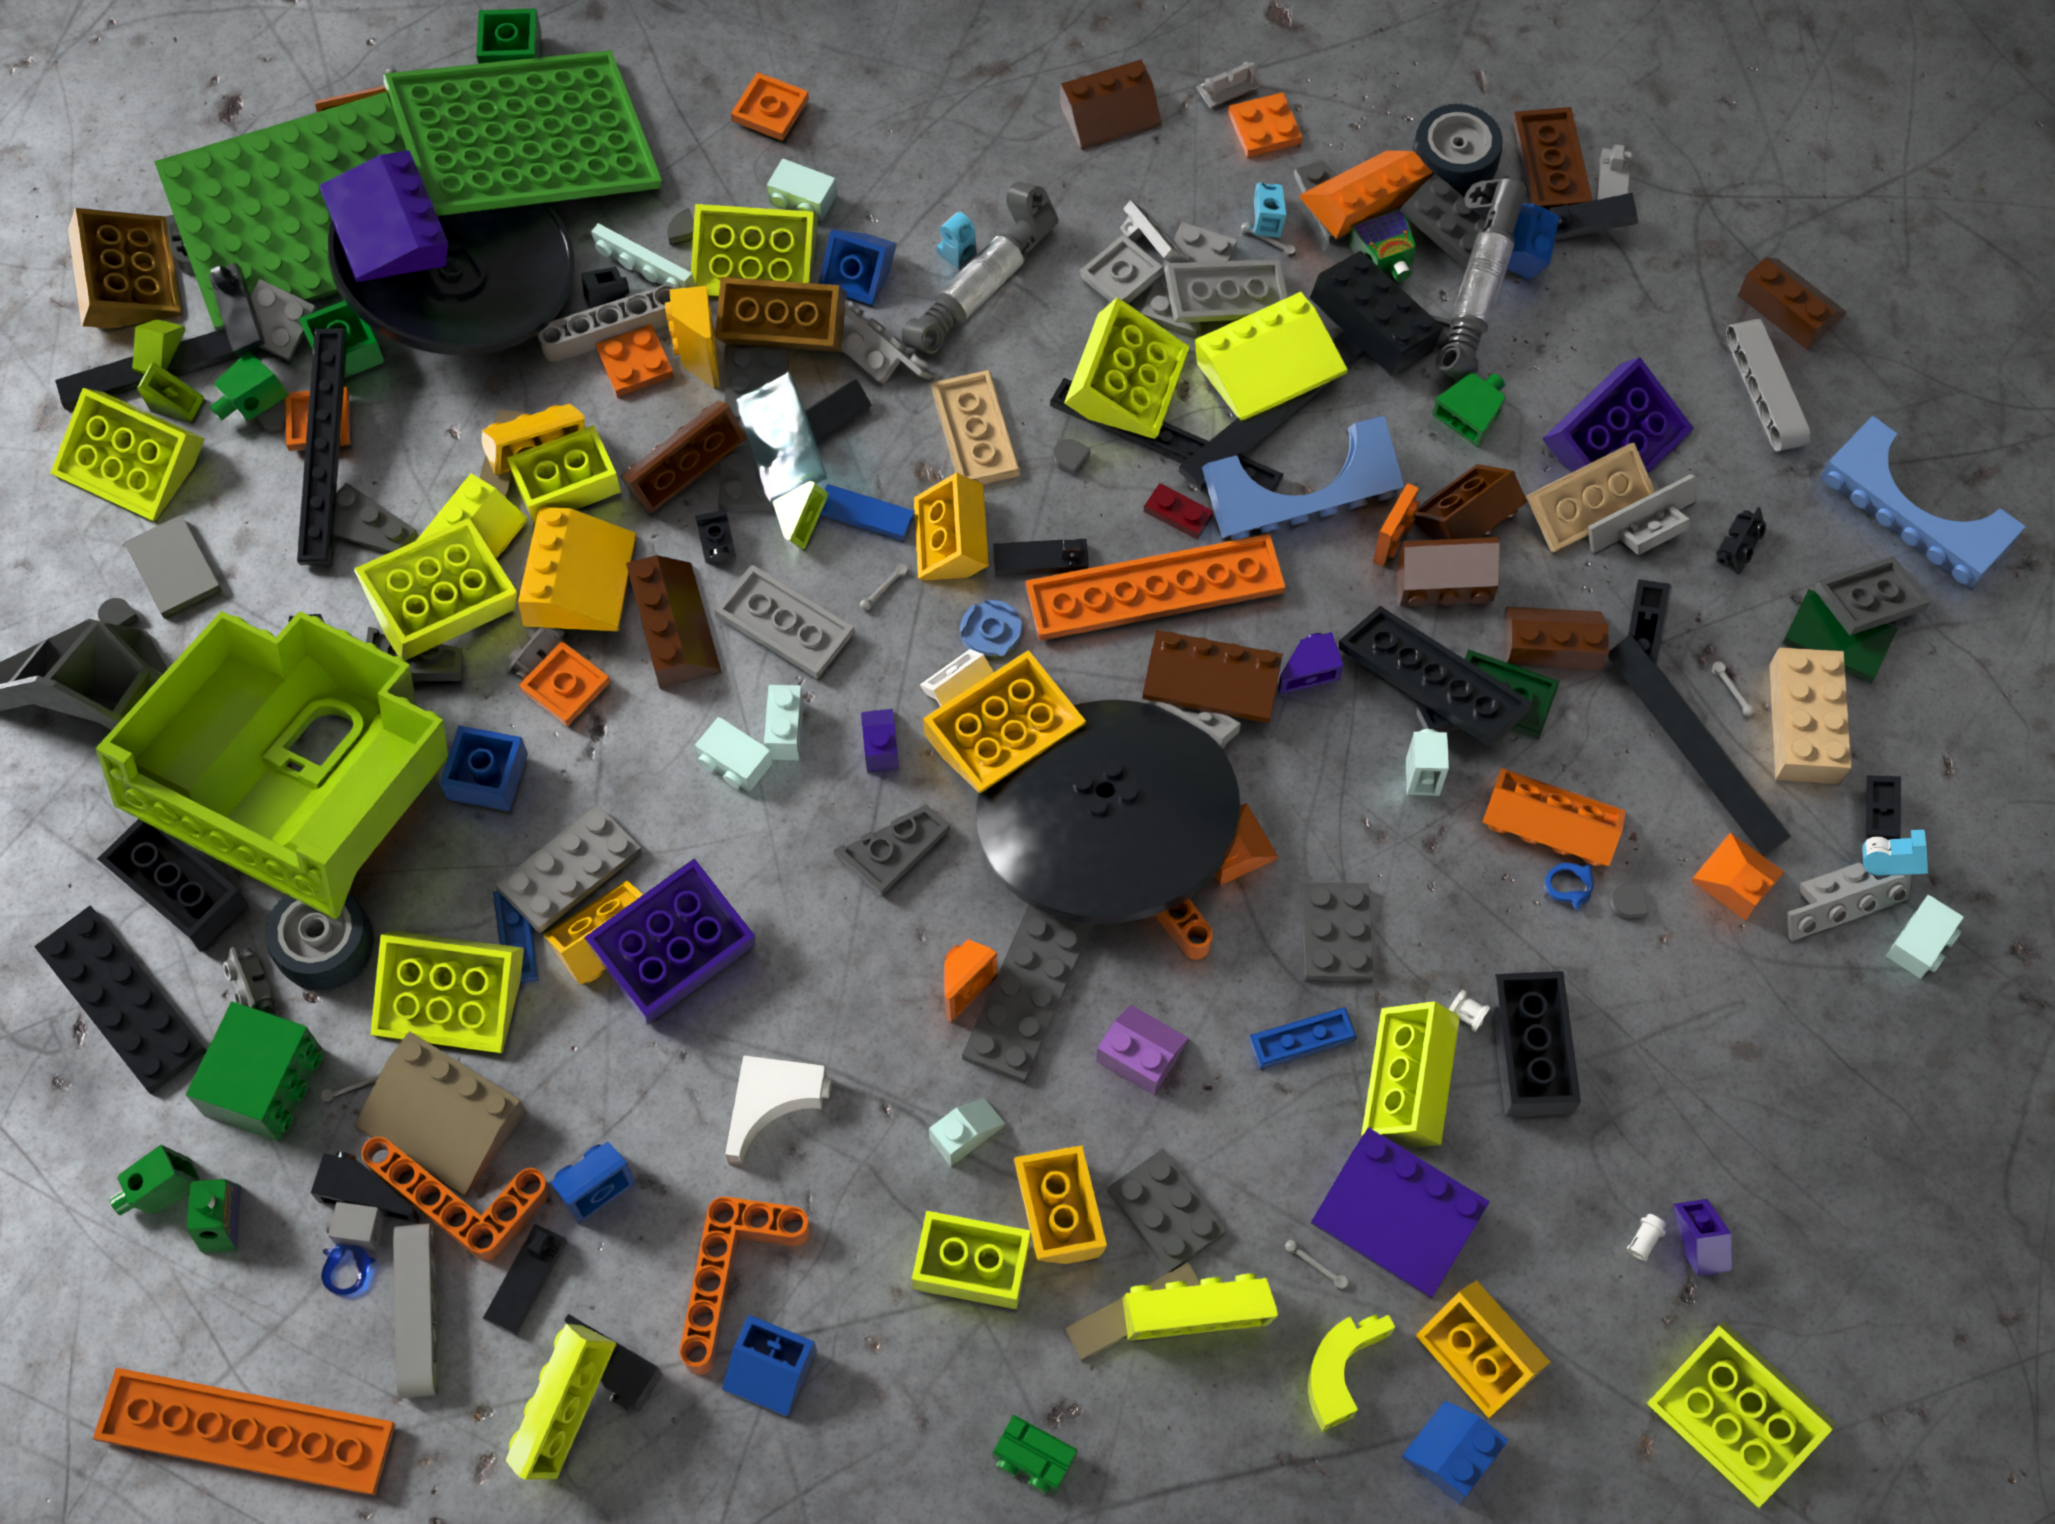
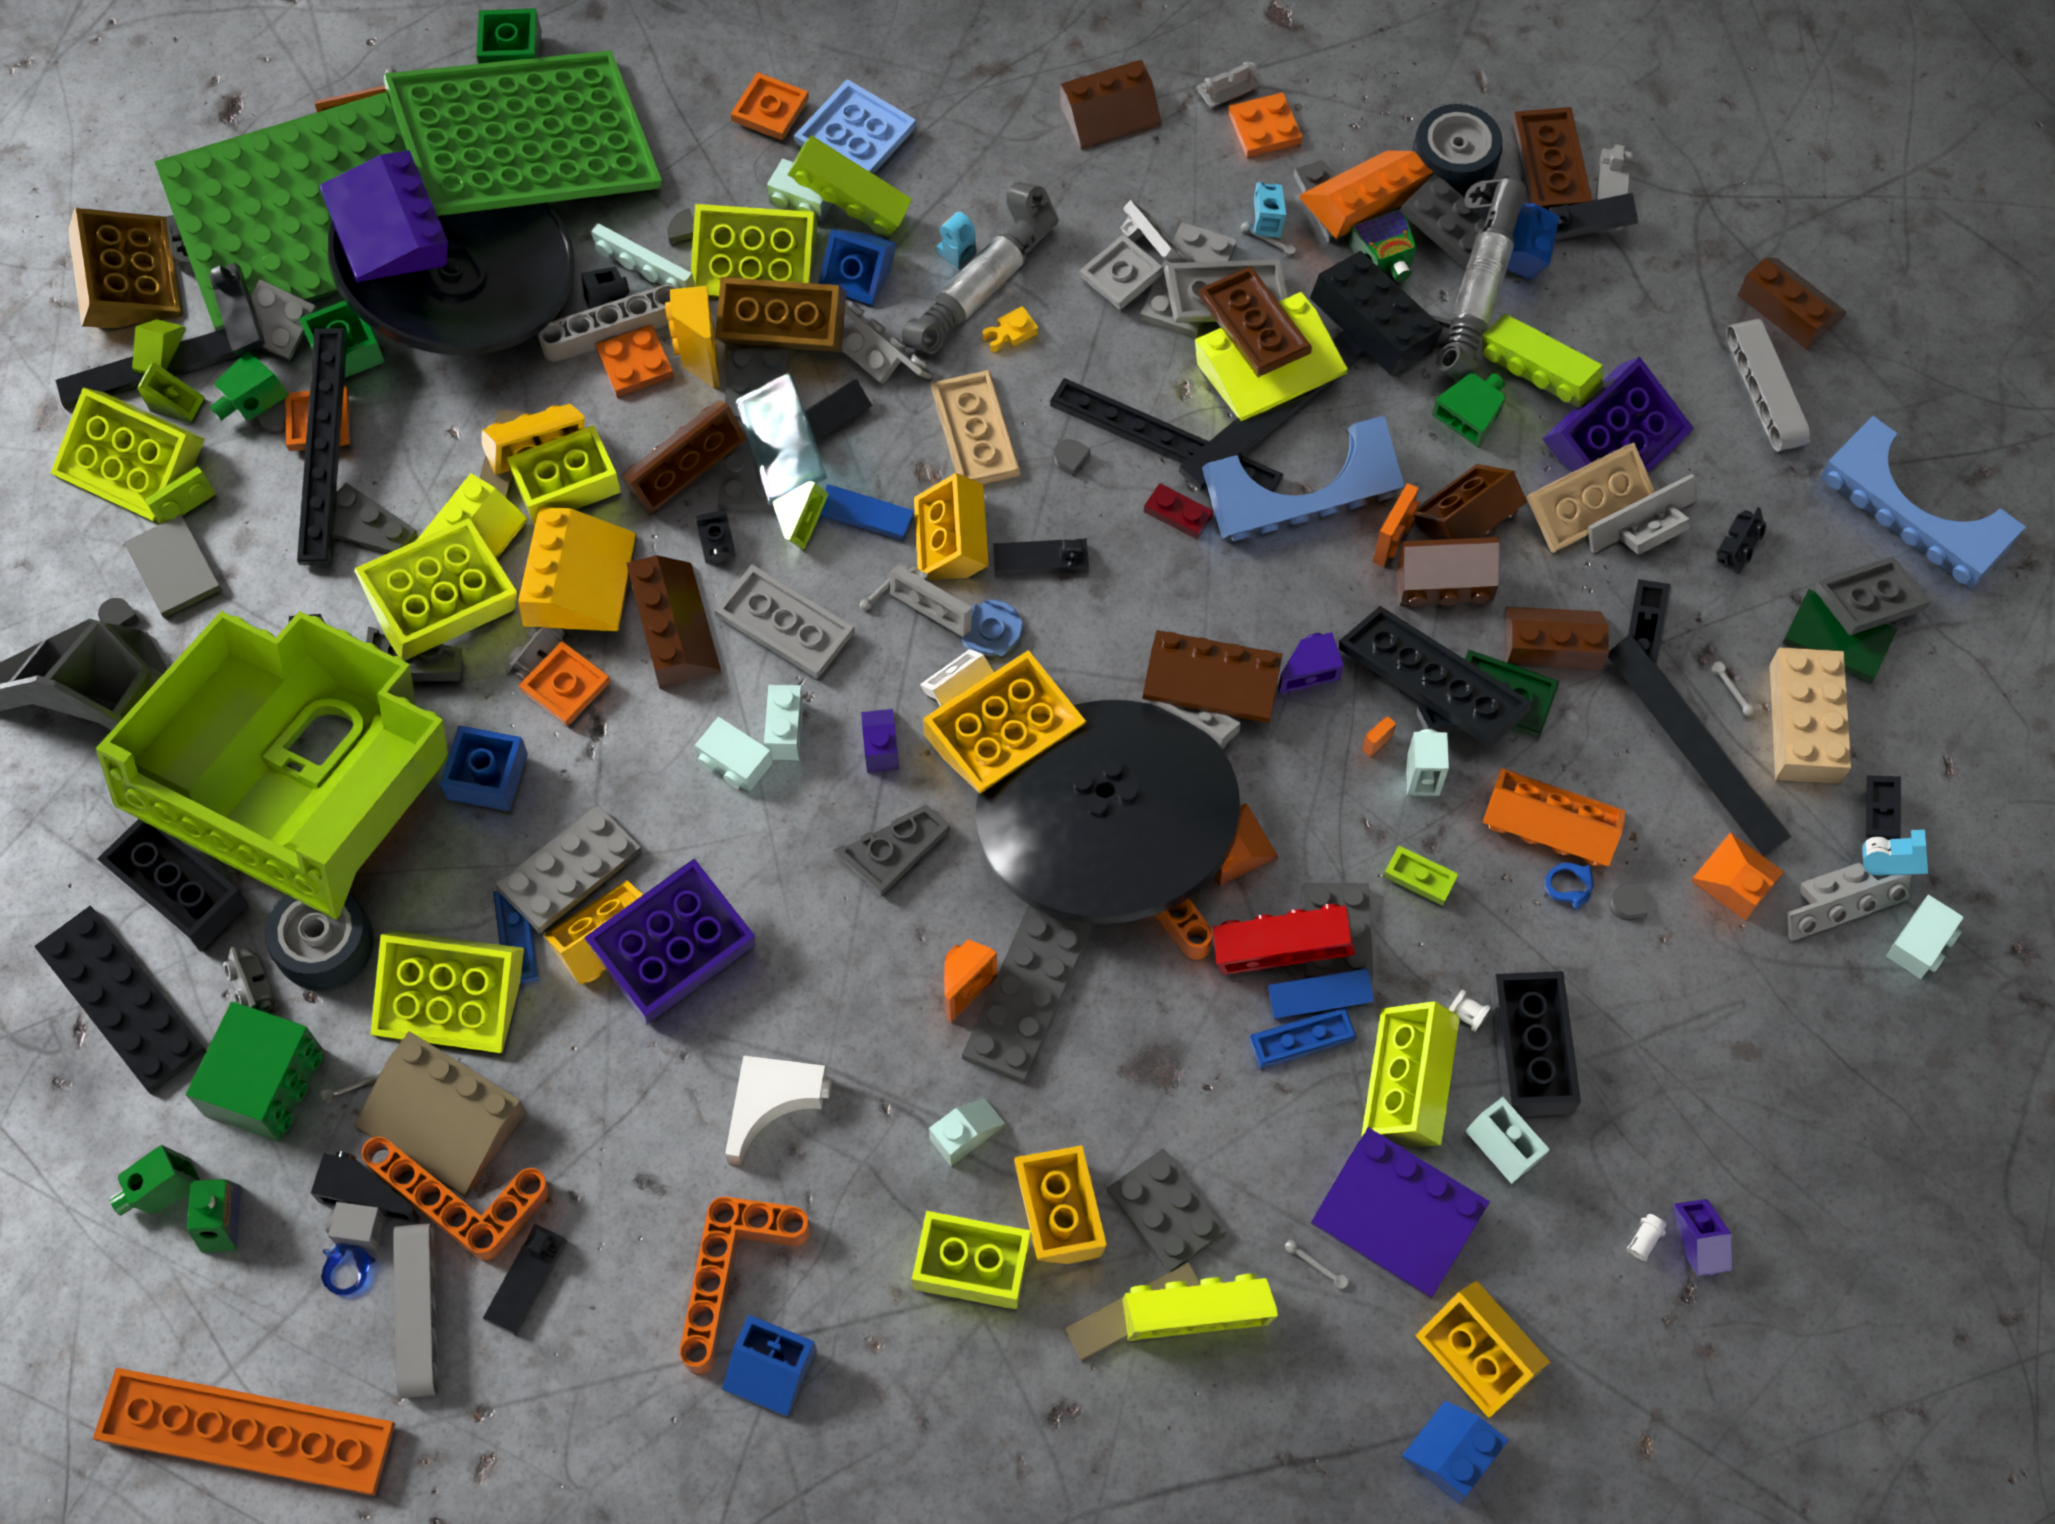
(180, 496): none -> lime plate
(559, 1403): neon yellow slope -> none
(593, 1181): blue slope -> none
(627, 1375): black slope -> none
(849, 186): none -> lime brick
(858, 126): none -> light blue plate
(914, 589): none -> light grey hinge
(1013, 327): none -> yellow plate
(1034, 1455): green brick -> none
(1127, 371): neon yellow slope -> none
(1140, 1049): medium lavender slope -> none
(1154, 587): orange plate -> none
(1254, 321): none -> reddish brown tile
(1283, 939): none -> red brick
(1320, 993): none -> blue tile
(1326, 1381): neon yellow arch -> none
(1378, 736): none -> orange tile
(1420, 875): none -> lime plate
(1507, 1140): none -> light aqua brick
(1542, 360): none -> lime brick
(1741, 1414): neon yellow slope -> none

